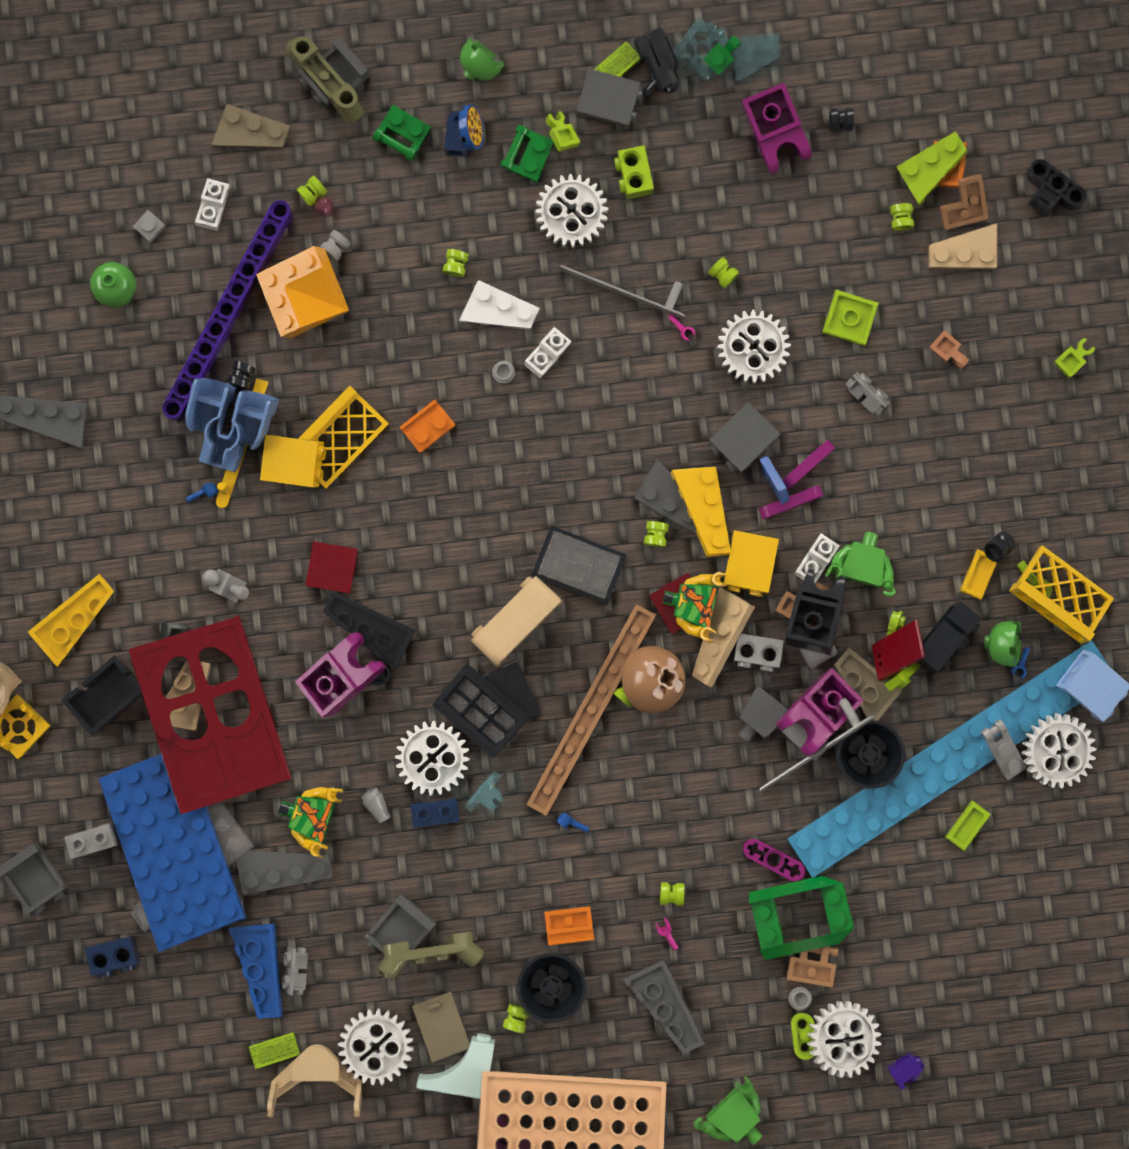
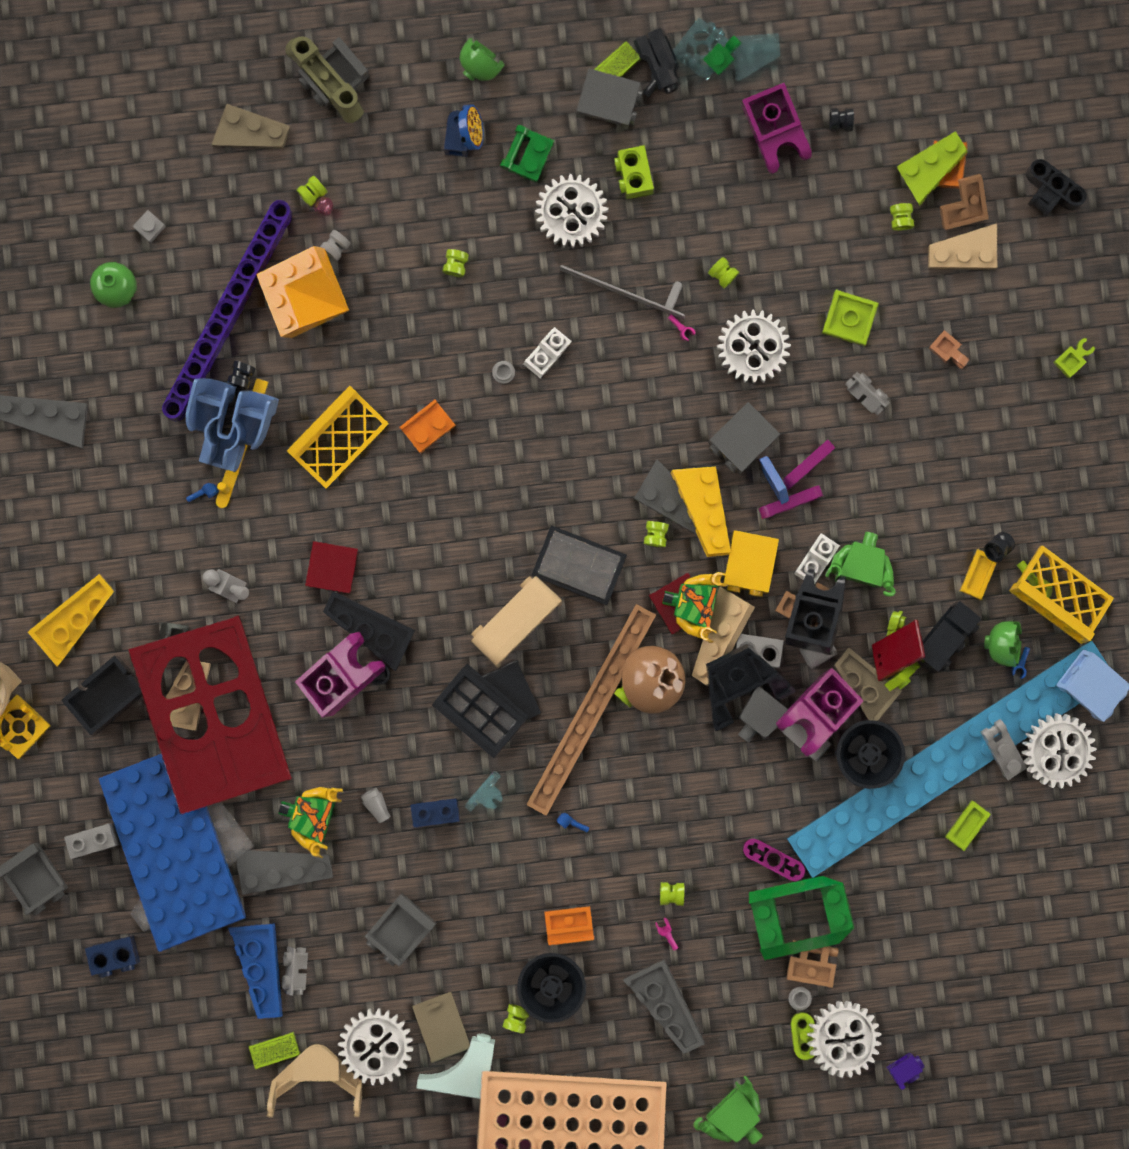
(212, 204): white slope -> none
(292, 461): yellow panel -> none
(404, 126): green plate -> none
(446, 773): white gear -> none
(458, 944): olive plate -> none
(495, 307): white wing -> none
(561, 134): lime plate -> none
(737, 675): none -> black wing
(855, 722): light grey piece -> none

